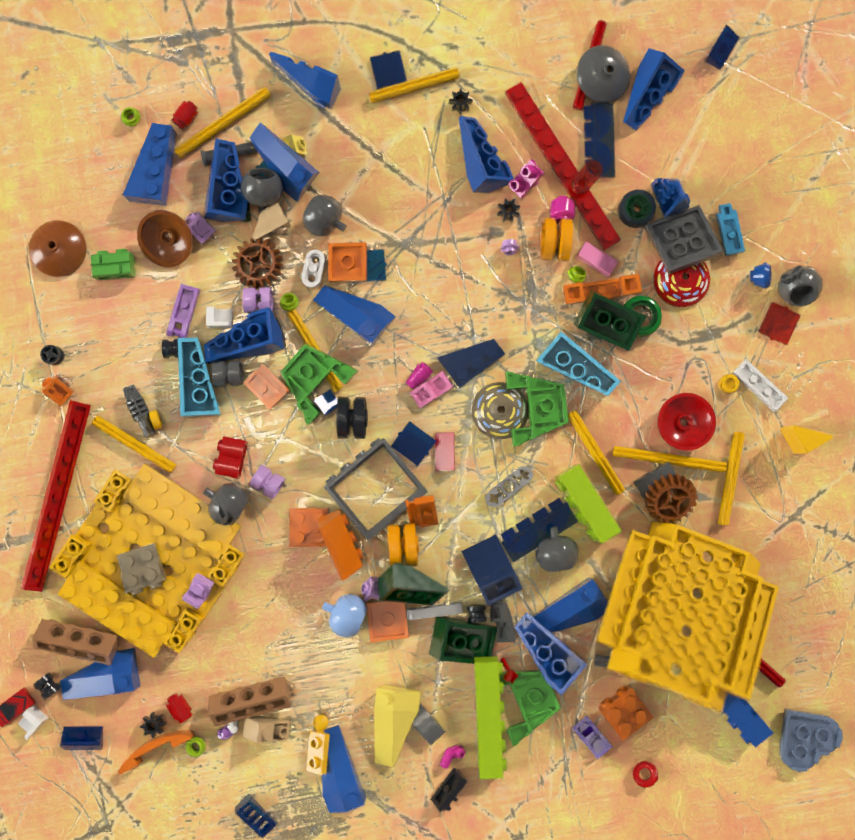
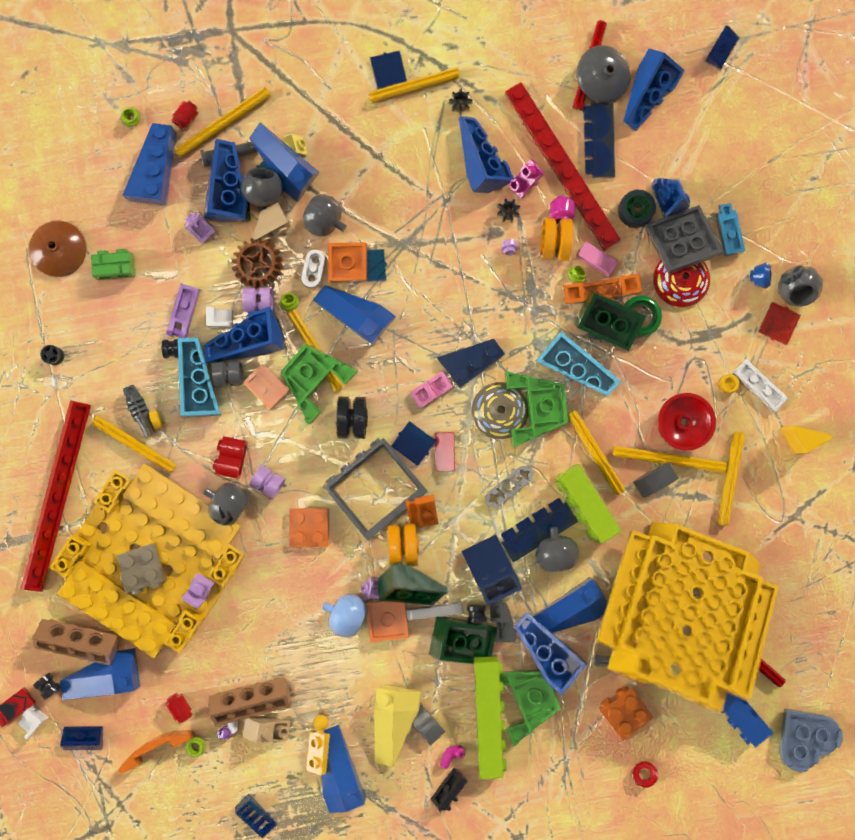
(56, 389): orange bracket -> none
(148, 722): black gear -> none
(156, 243): dark orange dish -> none
(317, 83): blue wedge -> none
(327, 402): slope -> none
(340, 543): orange slope -> none
(419, 375): dark pink cone -> none
(510, 675): red hand -> none
(585, 178): clear red plate -> none
(592, 737): slope -> none
(682, 498): dark orange gear -> none

